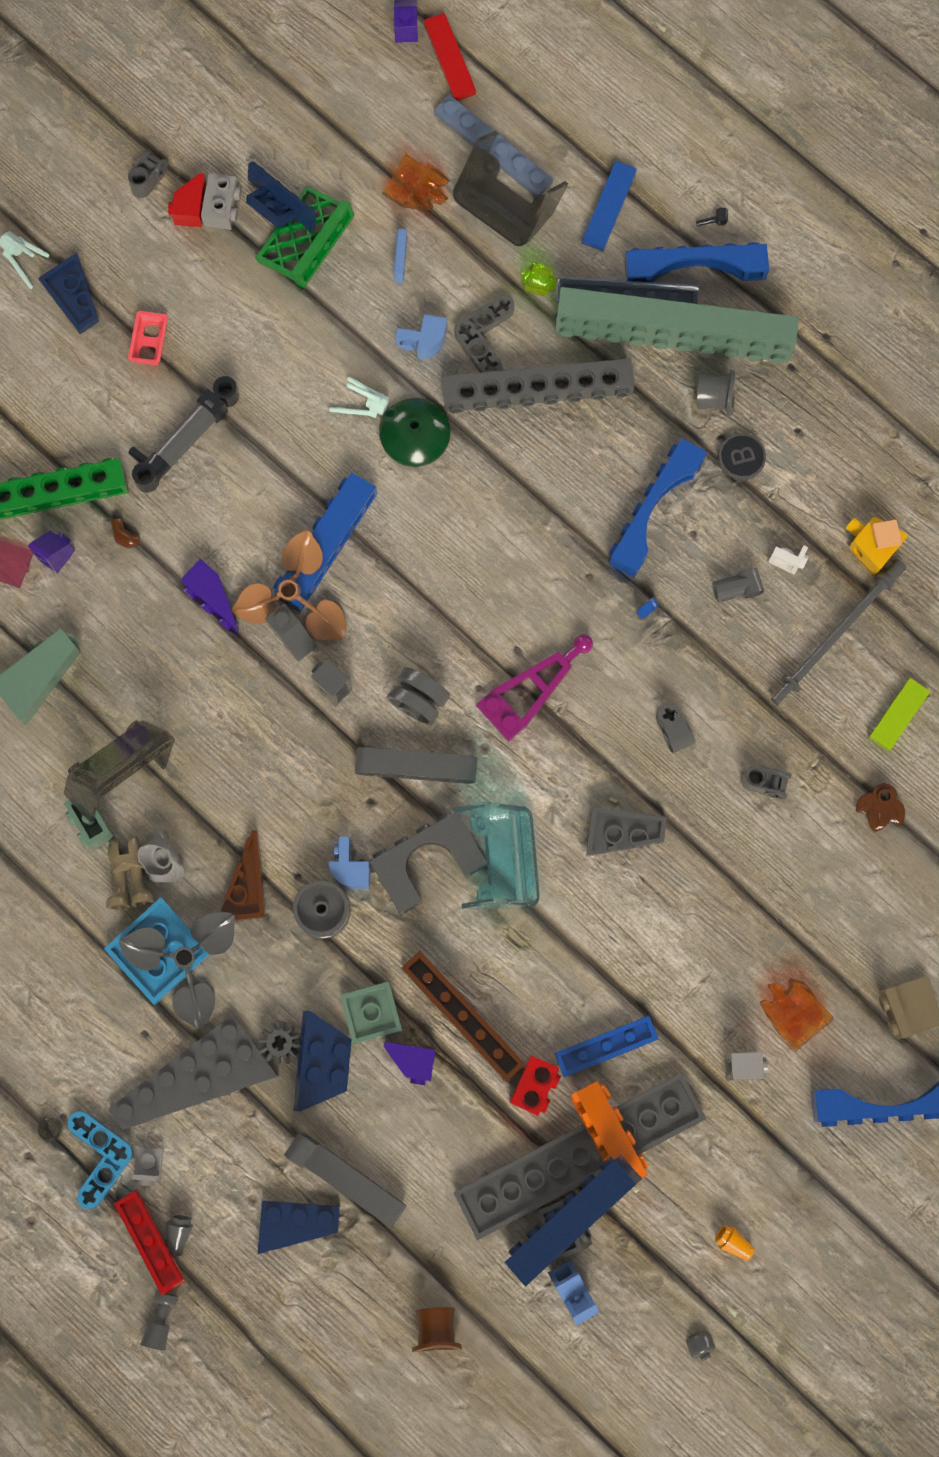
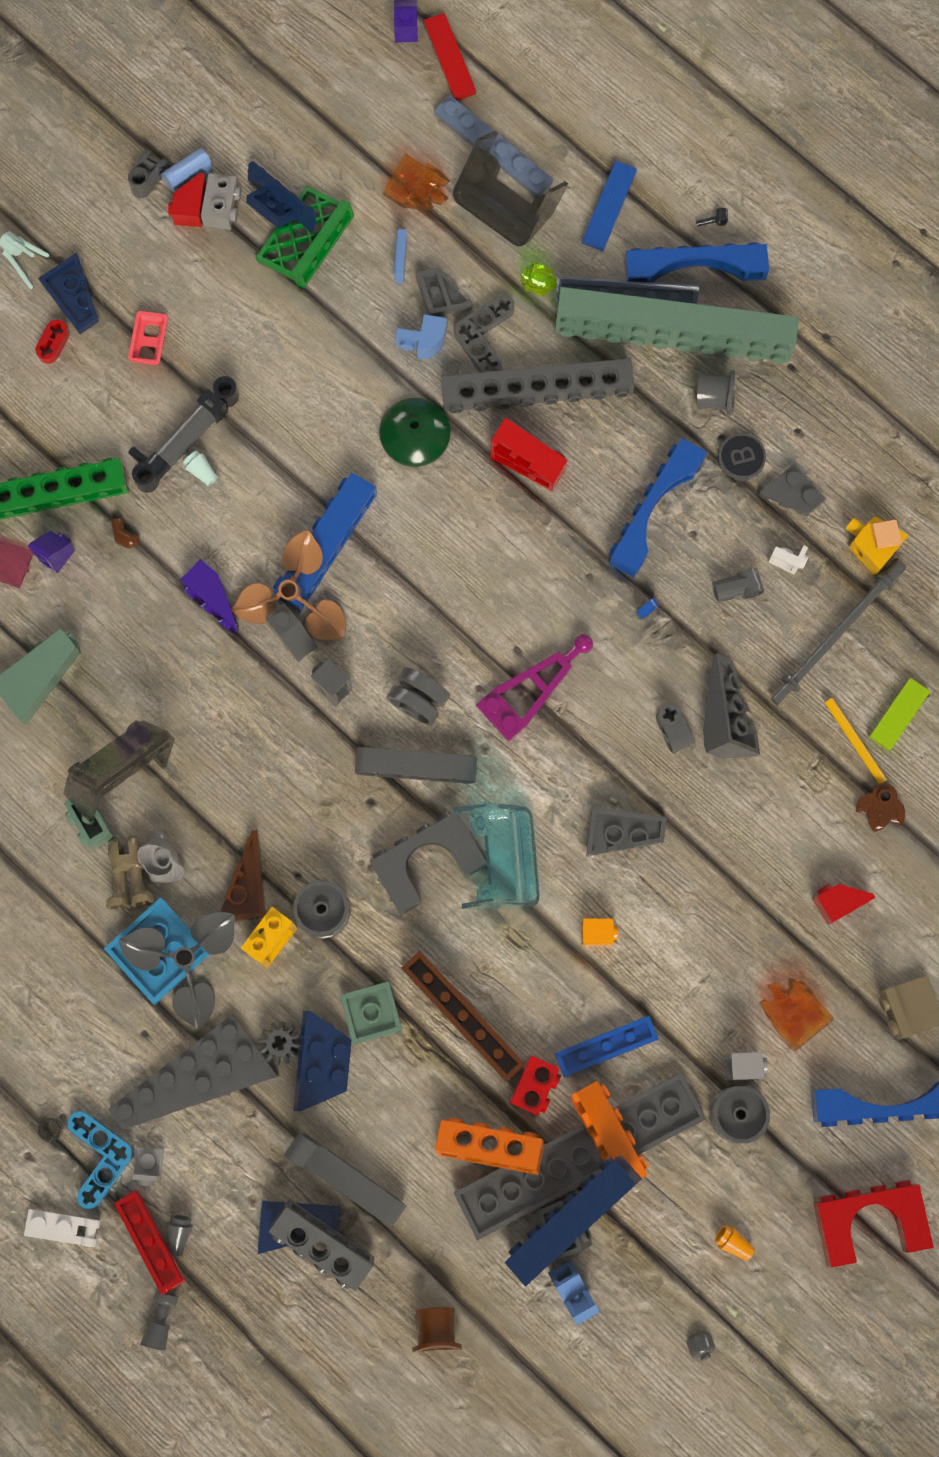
(48, 338): none -> red beam
(61, 1227): none -> white plate
(187, 169): none -> light blue brick
(200, 468): none -> light aqua cone
(271, 941): none -> yellow window
(317, 1231): none -> dark grey brick
(346, 873): medium blue brick -> none
(376, 401): light aqua plant -> none
(412, 1061): dark purple slope -> none
(440, 294): none -> dark grey wing
(526, 1161): none -> orange brick
(527, 455): none -> red wedge
(599, 932): none -> light orange brick
(726, 722): none -> dark grey wedge
(750, 1126): none -> dark grey wheel
(771, 781): dark grey piece -> none
(794, 491): none -> dark grey wing
(839, 901): none -> red slope
(855, 741): none -> yellow piece
(903, 1202): none -> red arch

